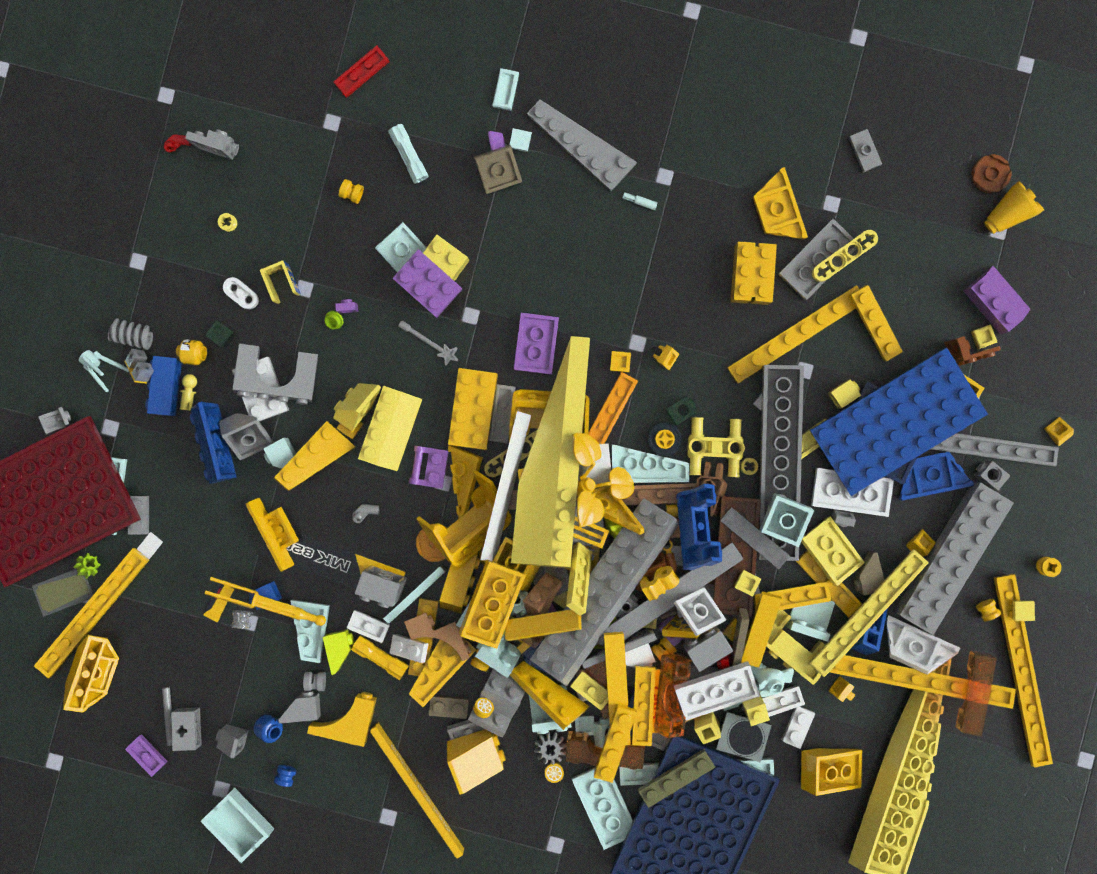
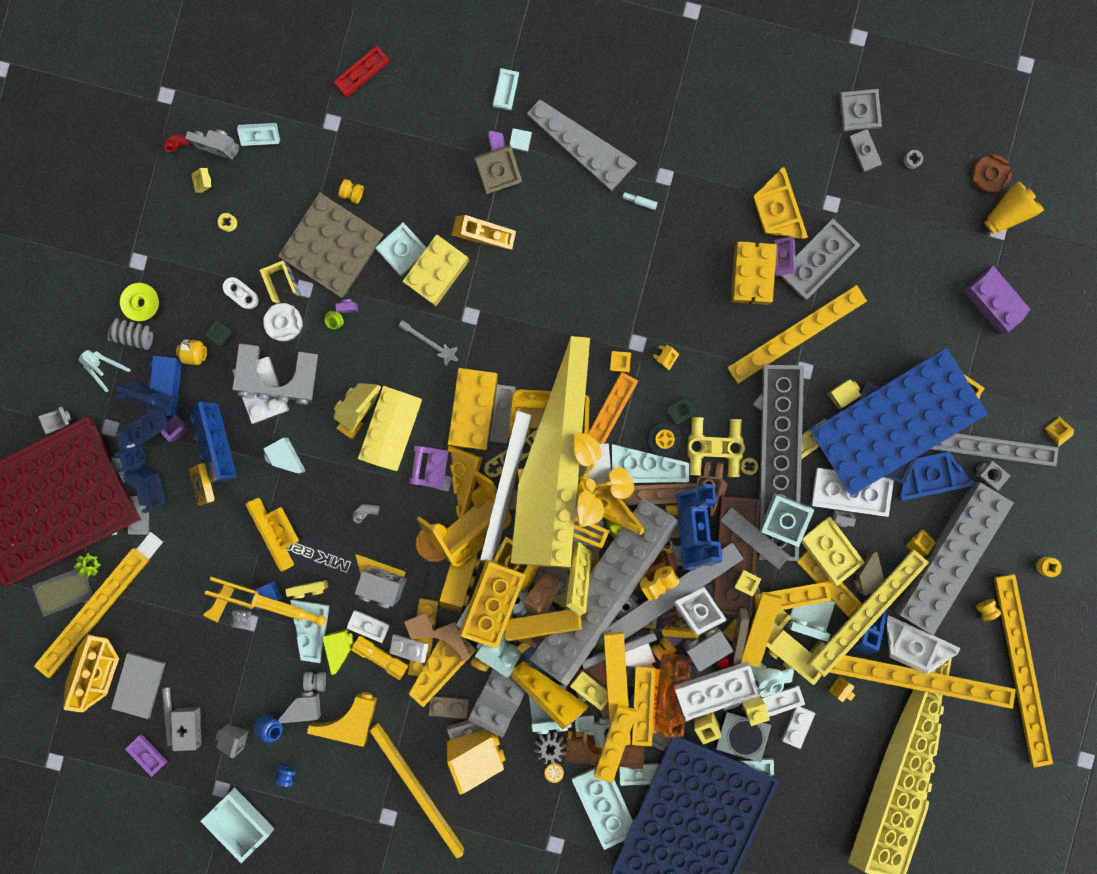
(133, 295): none -> neon yellow dish
(134, 435): none -> dark blue piece
(137, 367): flat silver piece -> none
(138, 685): none -> light grey tile
(175, 429): none -> medium lavender panel
(189, 382): light yellow pin -> none
(201, 180): none -> light yellow plate
(201, 484): none -> yellow tile
(244, 435): light grey slope -> none
(258, 134): none -> light aqua plate
(282, 322): none -> white tile
(315, 455): yellow wing -> none
(315, 588): none -> light yellow plate
(331, 245): none -> dark tan plate
(408, 153): light aqua axle -> none
(415, 594): light aqua tile -> none
(427, 283): medium lavender plate -> none
(483, 232): none -> yellow slope
(483, 707): yellow tile -> none
(536, 343): medium lavender plate -> none
(676, 778): olive plate -> none
(785, 256): none -> medium lavender plate
(831, 770): yellow slope -> none
(845, 256): light yellow beam -> none
(860, 110): none -> light grey tile
(876, 323): yellow plate -> none
(909, 163): none -> light grey bush
(960, 352): dark orange bracket -> none
(980, 677): clear orange arch -> none
(984, 336): light yellow tile -> none
(1023, 610): light yellow tile -> none

